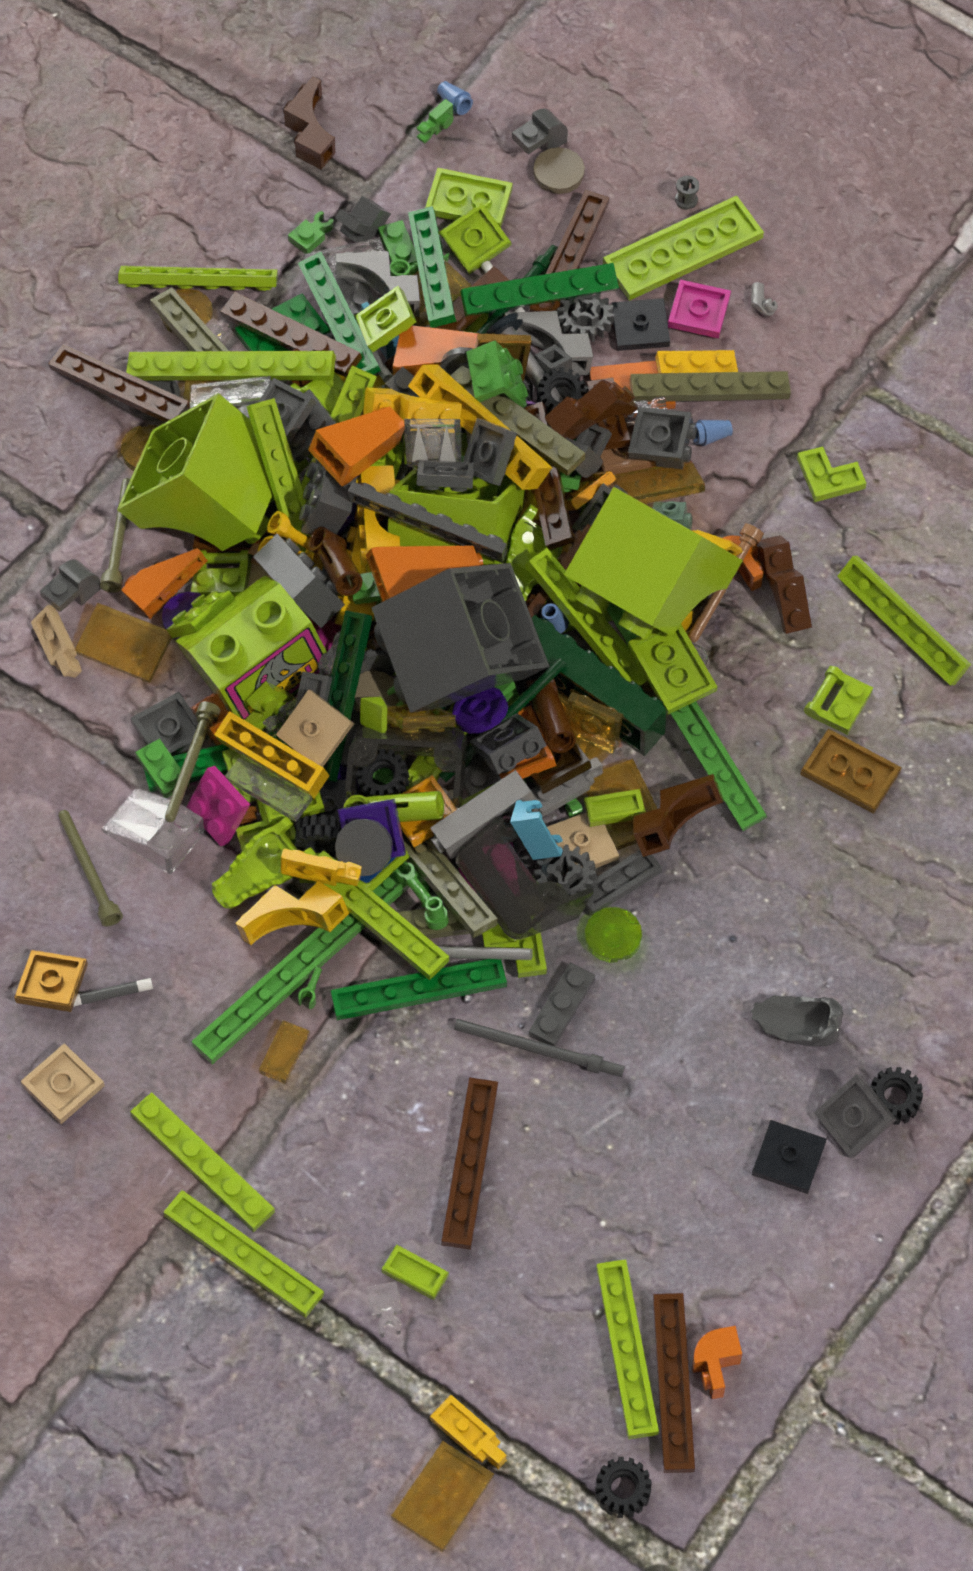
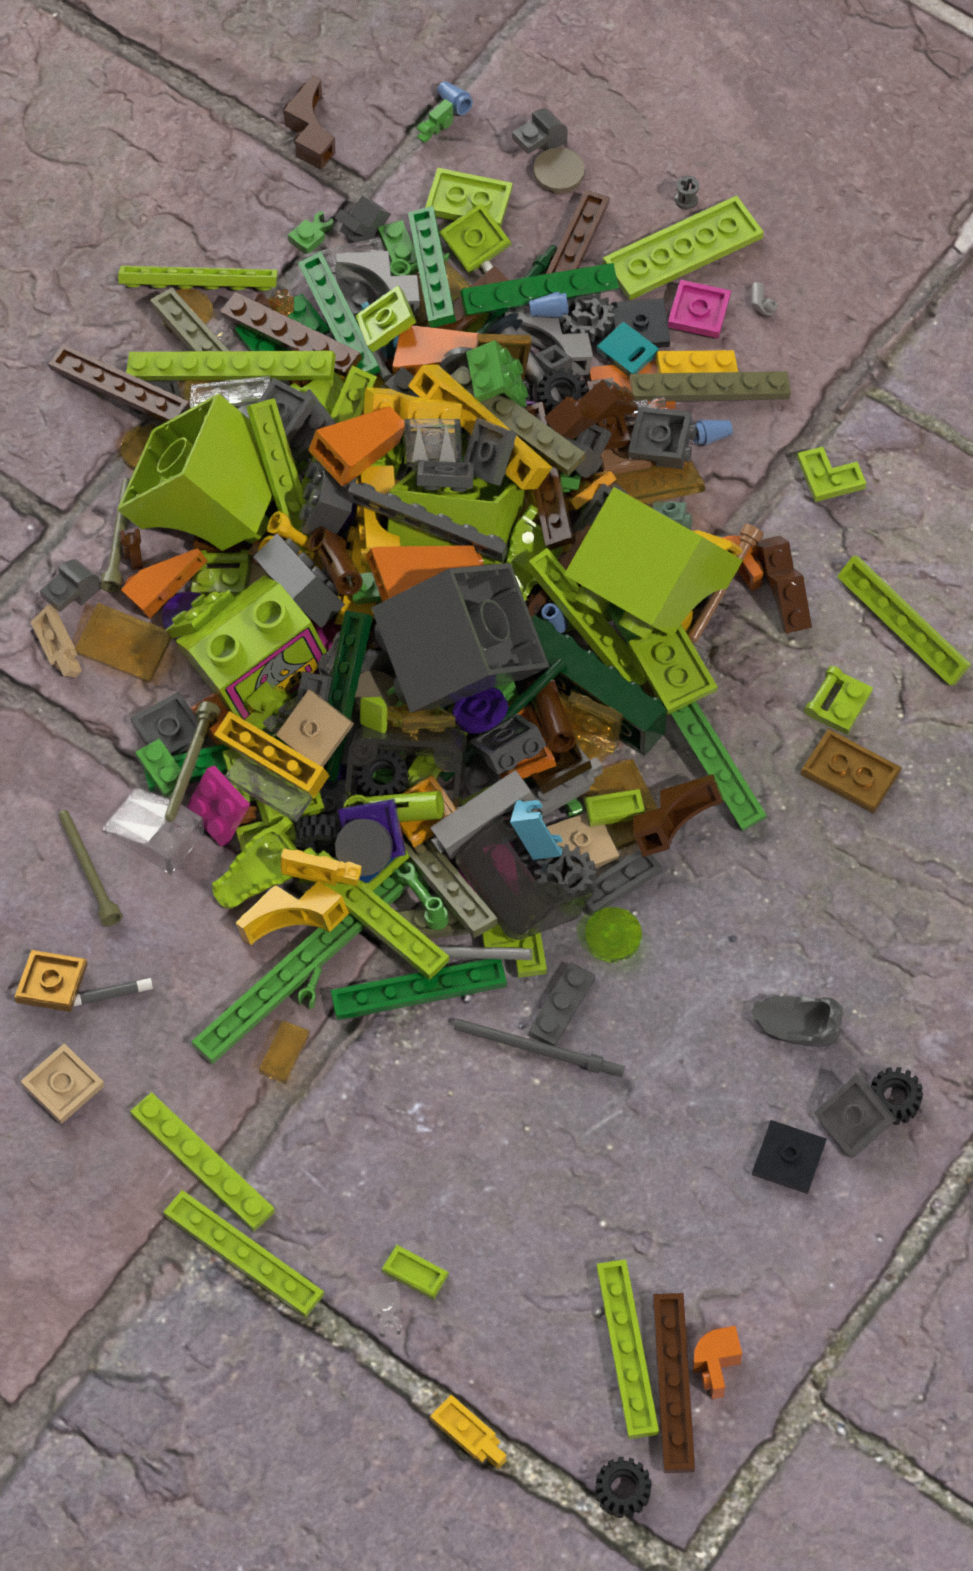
(131, 546): none -> reddish brown plate
(282, 302): none -> clear orange plant
(442, 1496): clear yellow tile -> none
(469, 1163): reddish brown plate -> none
(549, 306): none -> medium blue cone
(624, 345): none -> teal piece

